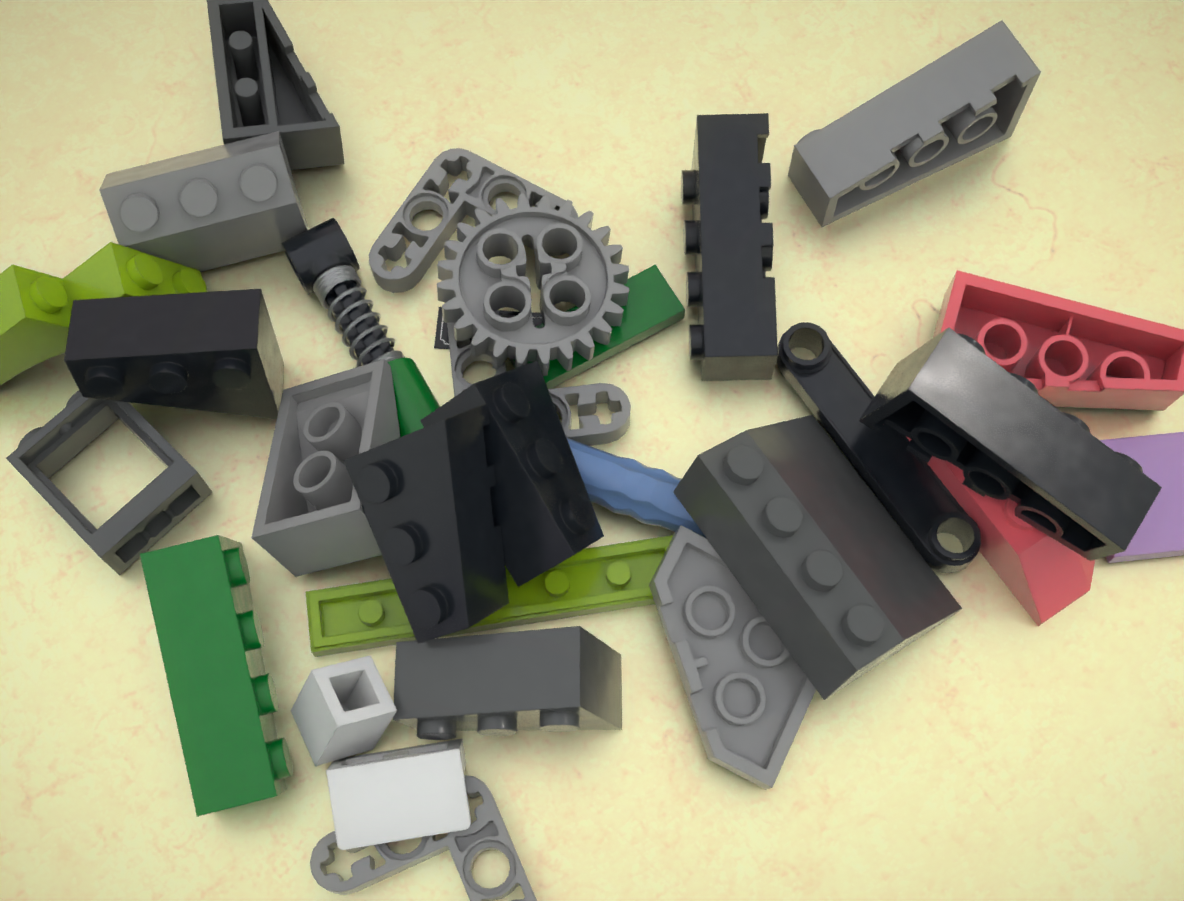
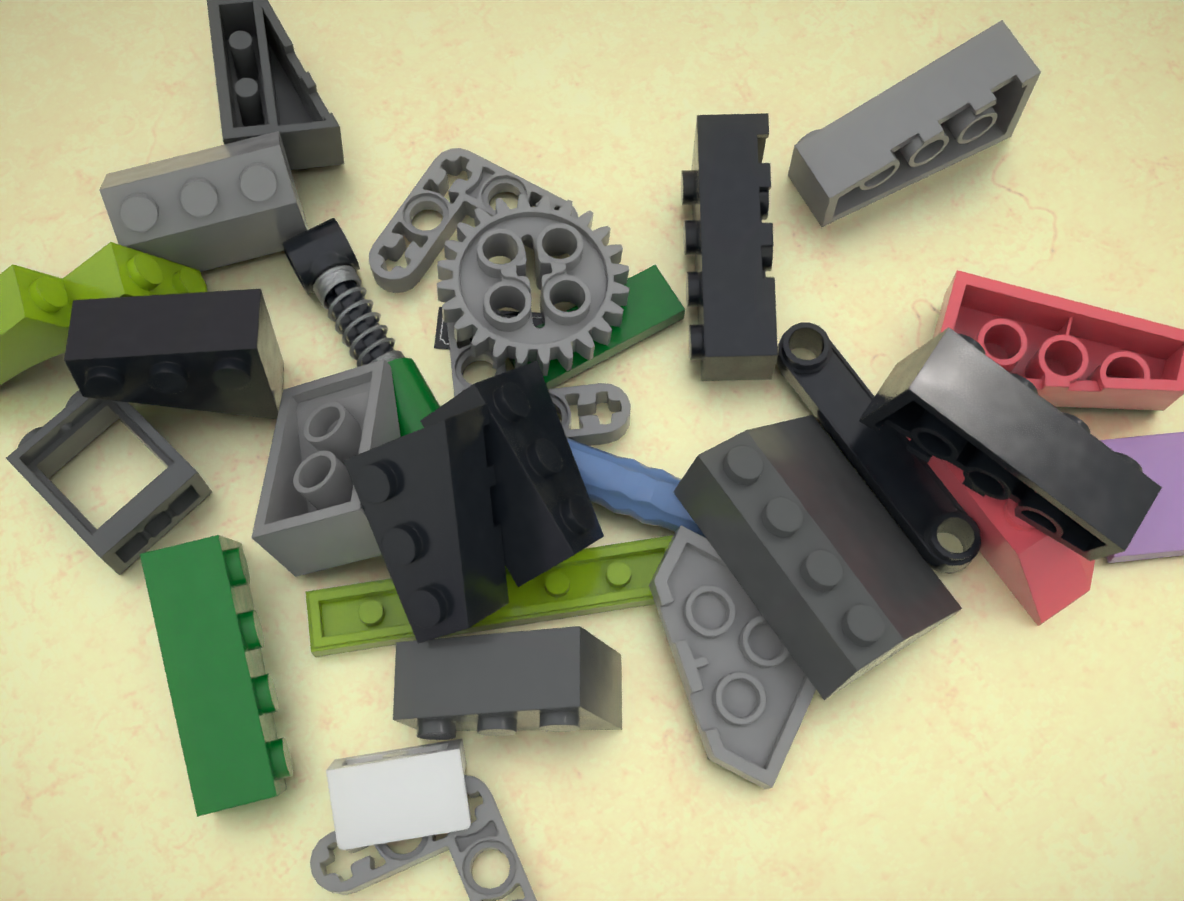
(343, 710): white brick -> none

